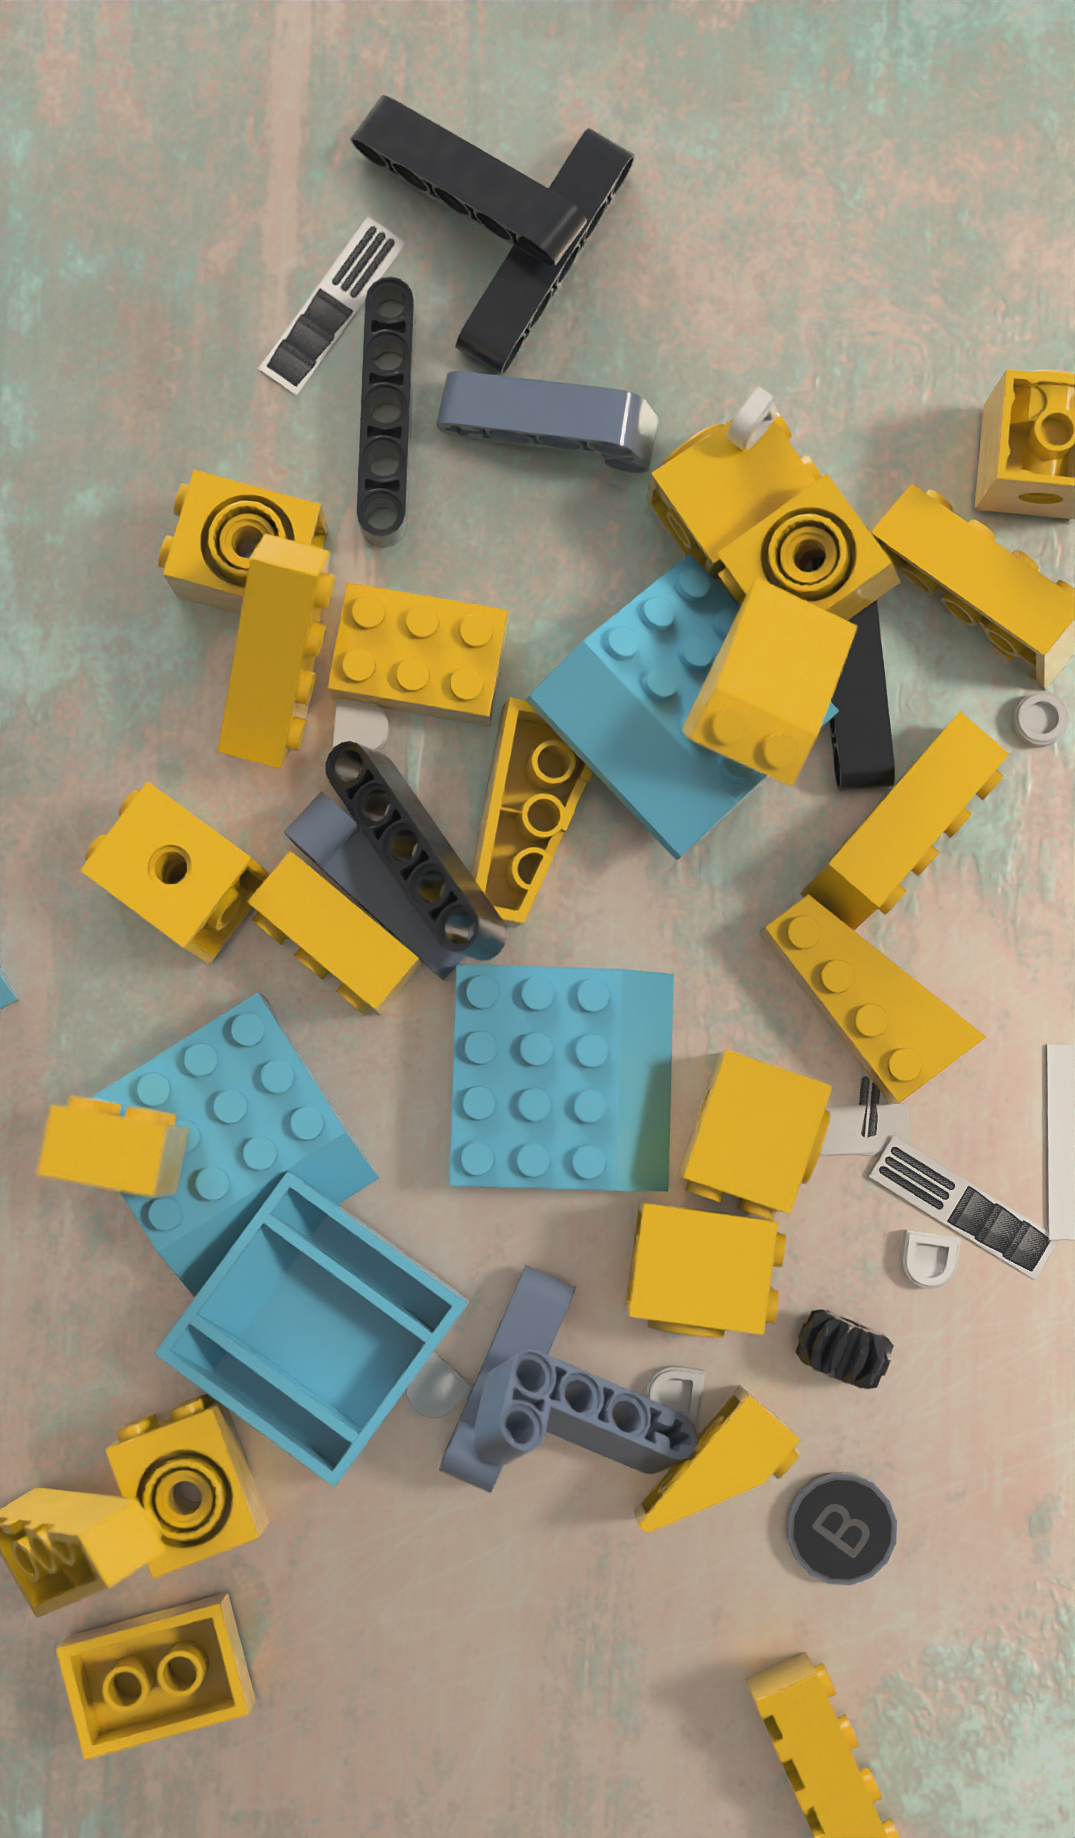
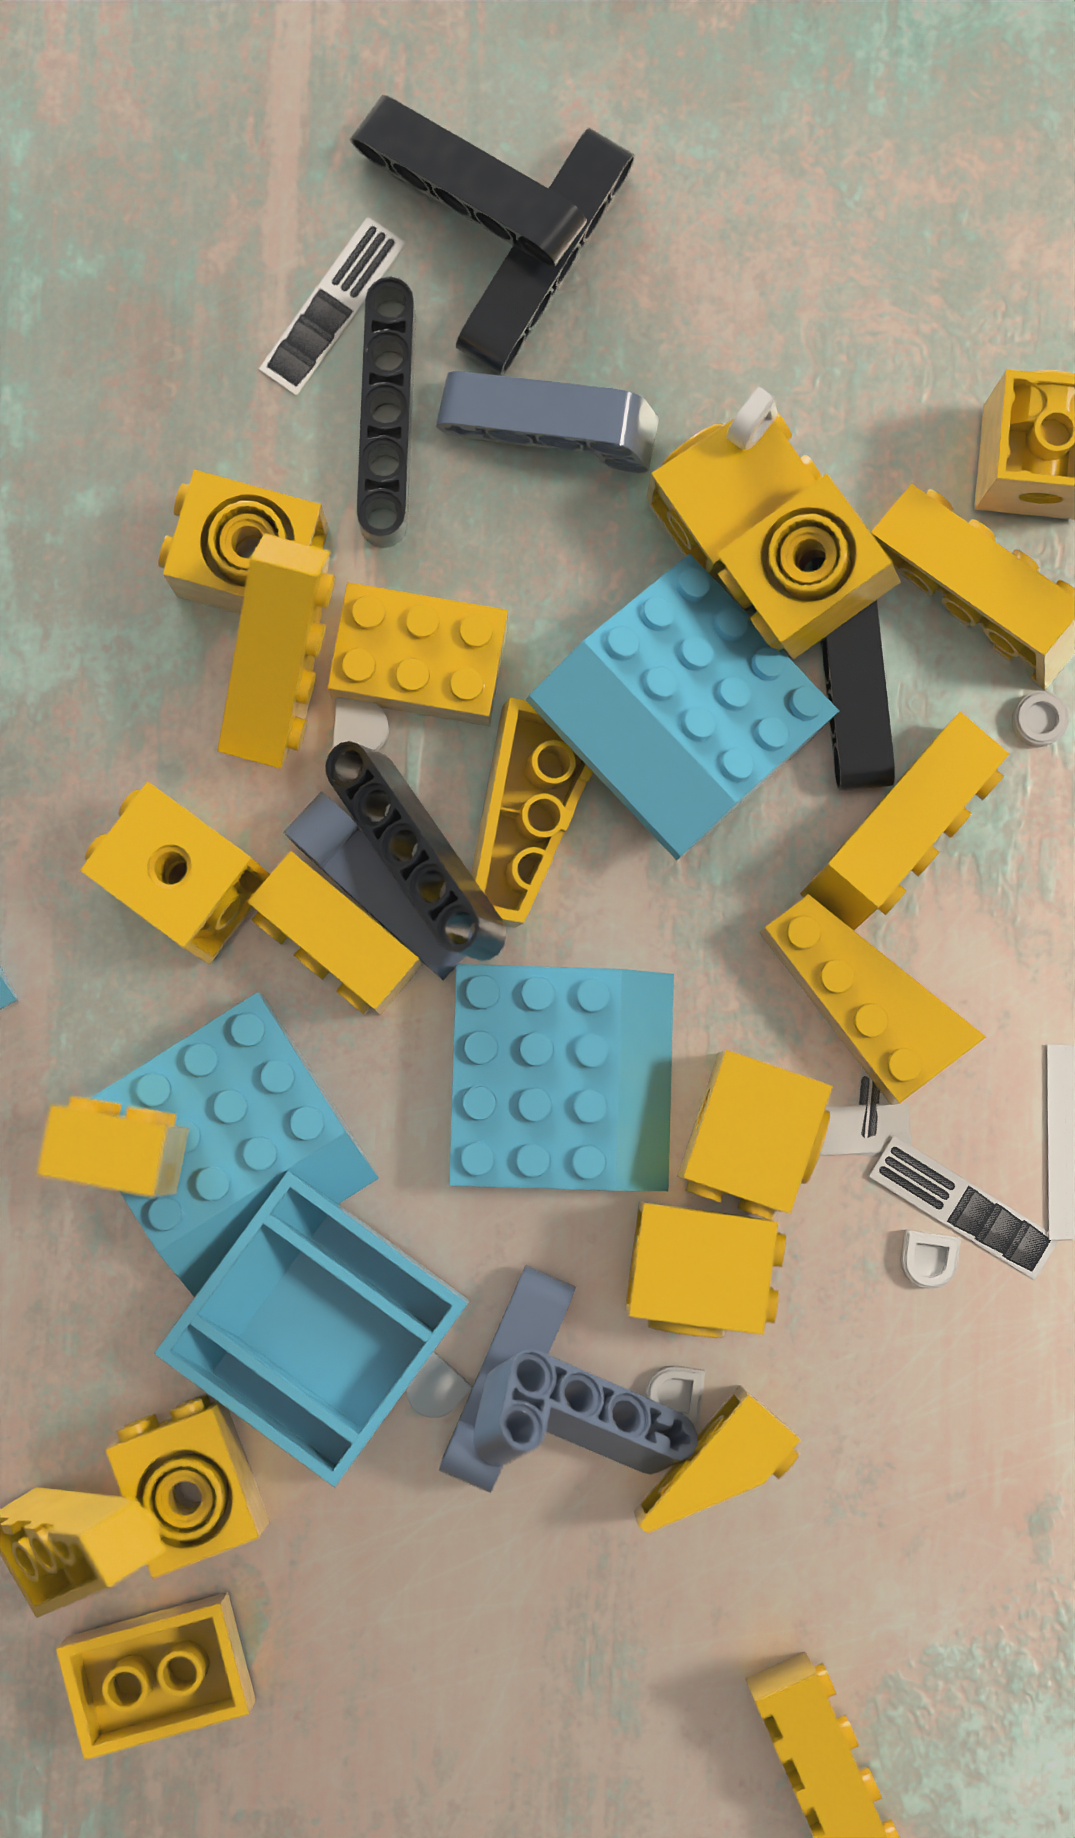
(771, 682): yellow slope -> none
(841, 1528): black tile -> none
(844, 1349): black gear -> none

